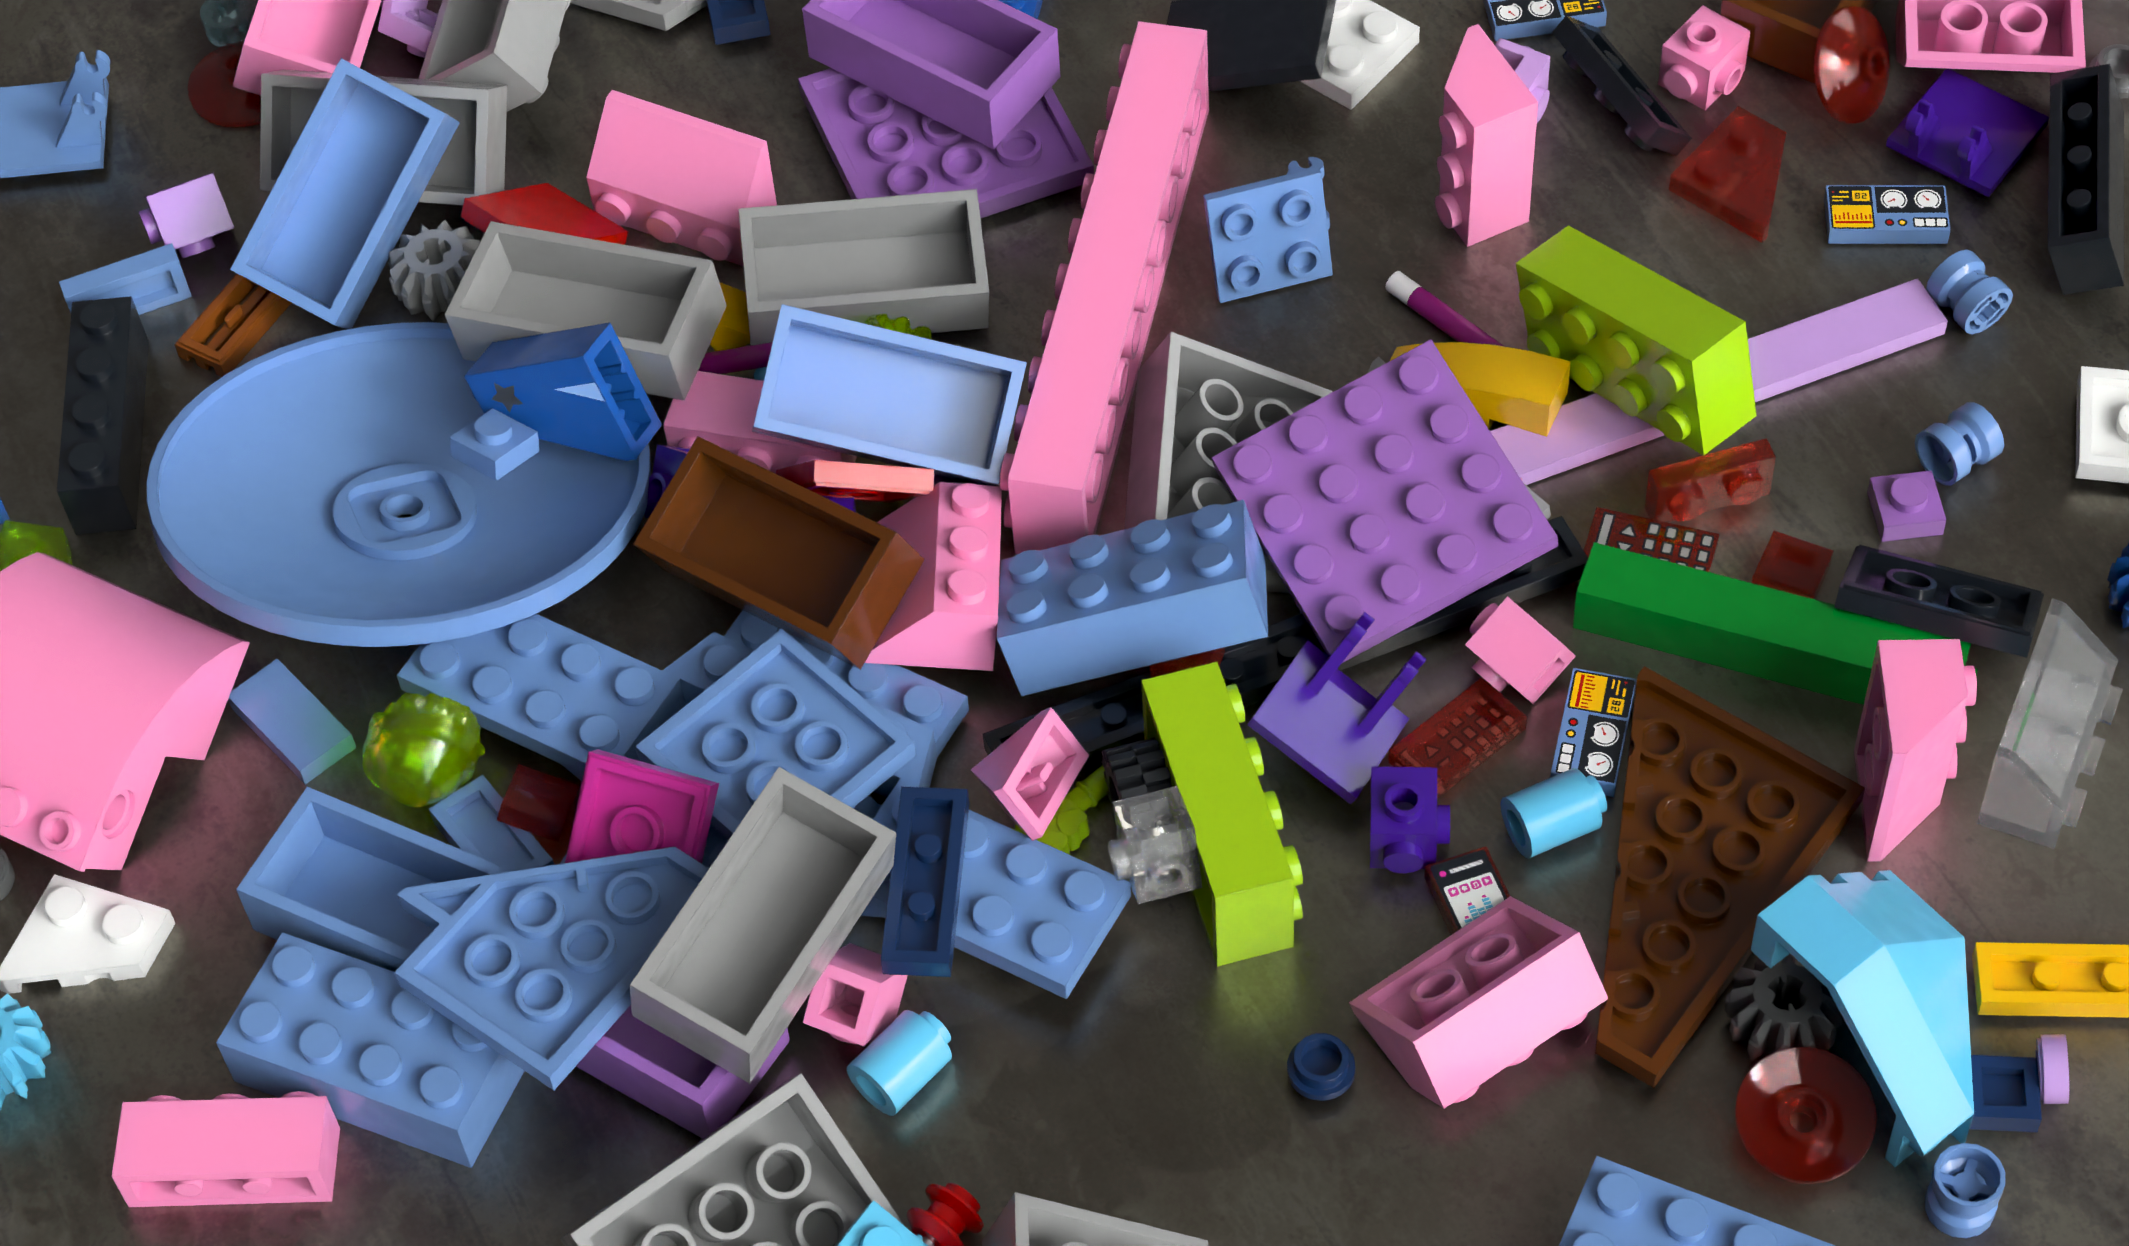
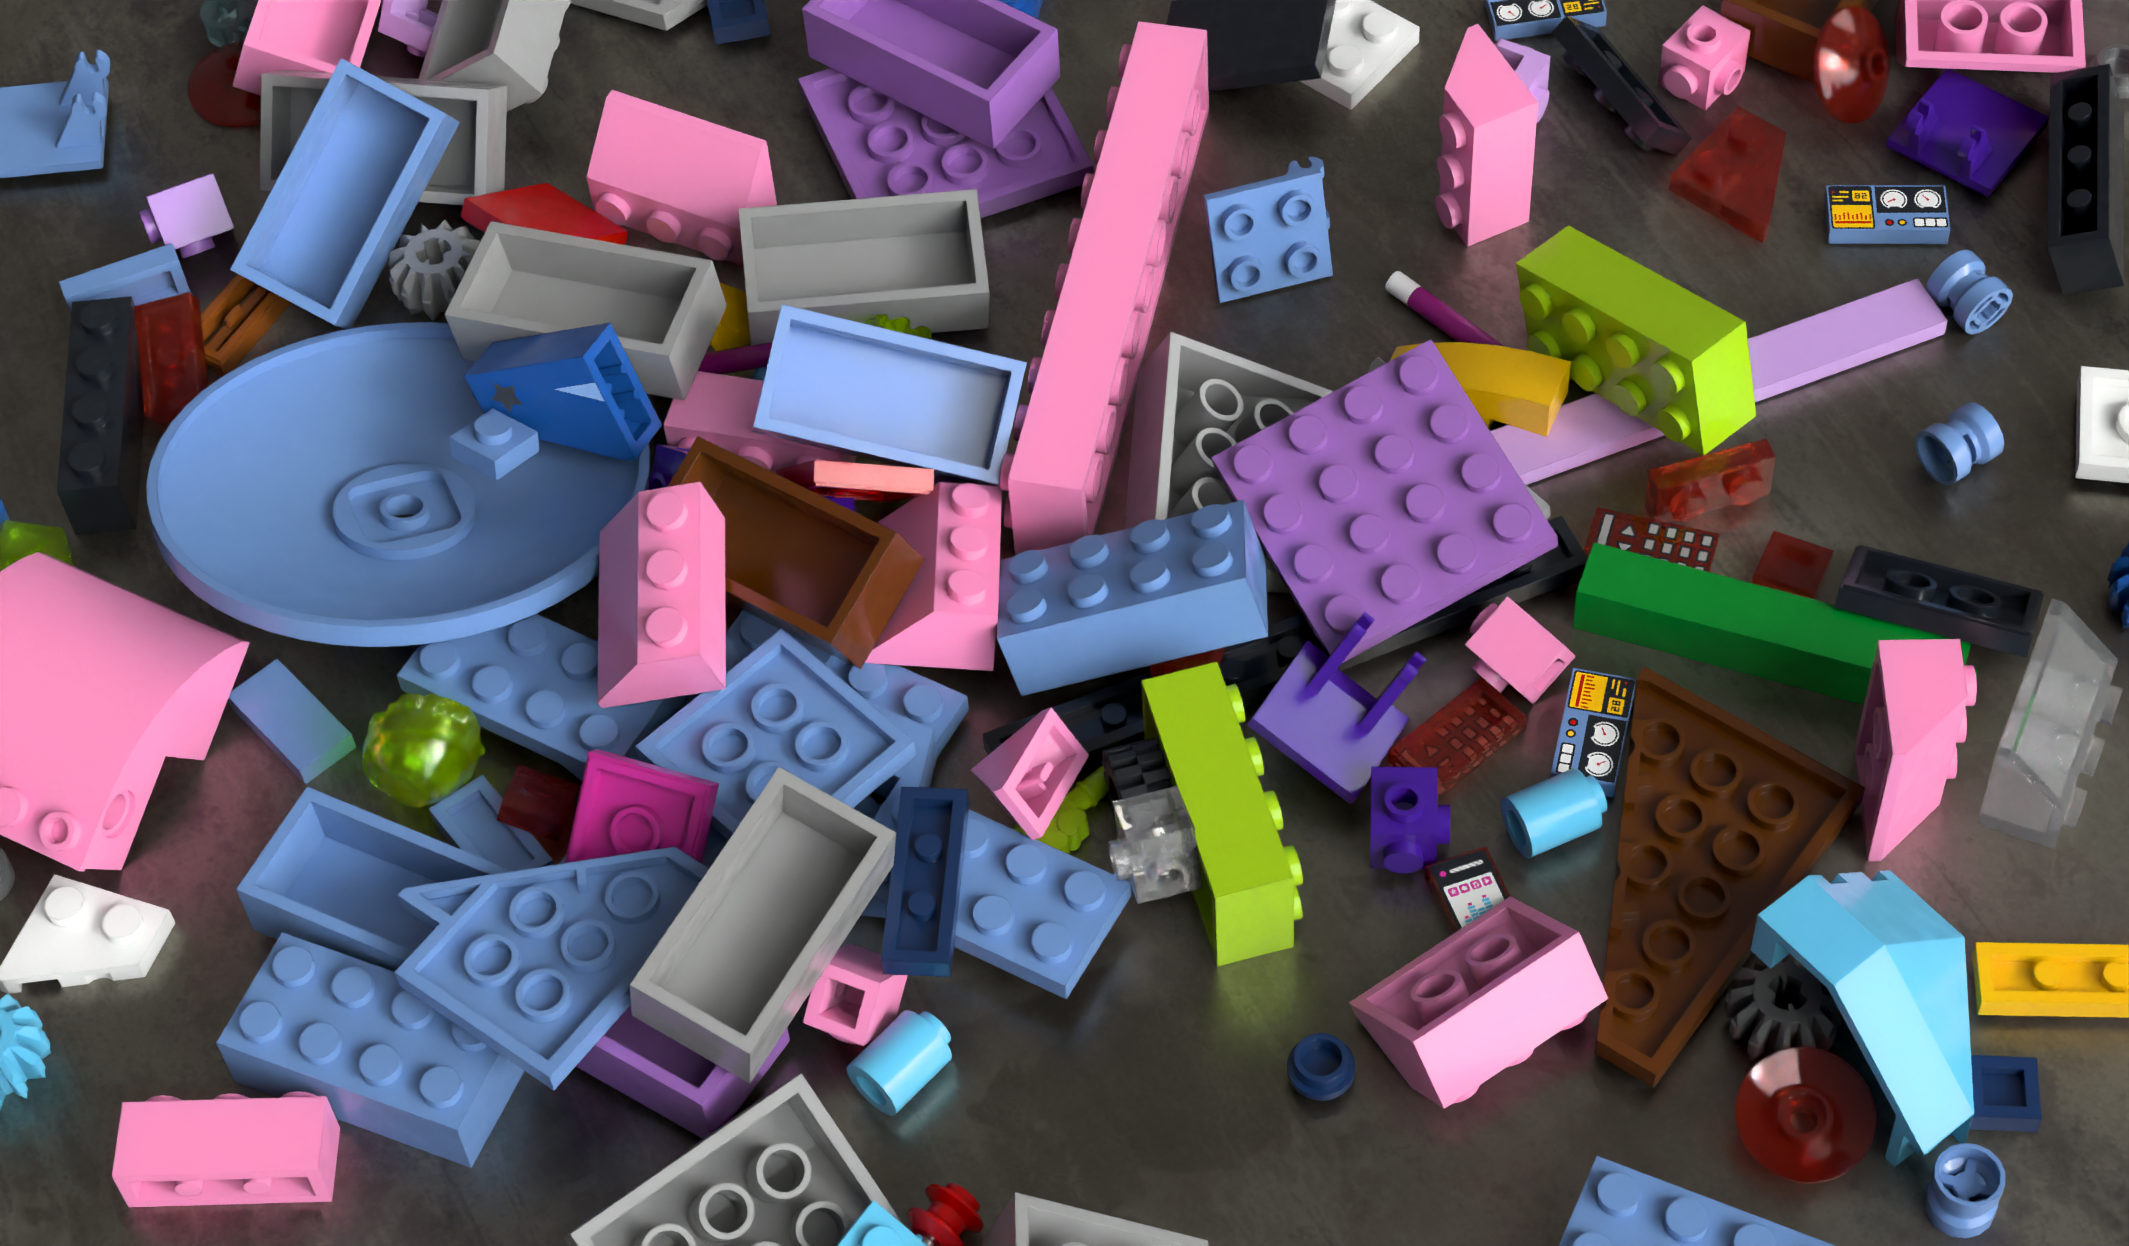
(170, 355): none -> clear red plate
(662, 598): none -> bright pink slope
(1906, 506): medium lavender plate -> none
(2053, 1068): lavender tile -> none

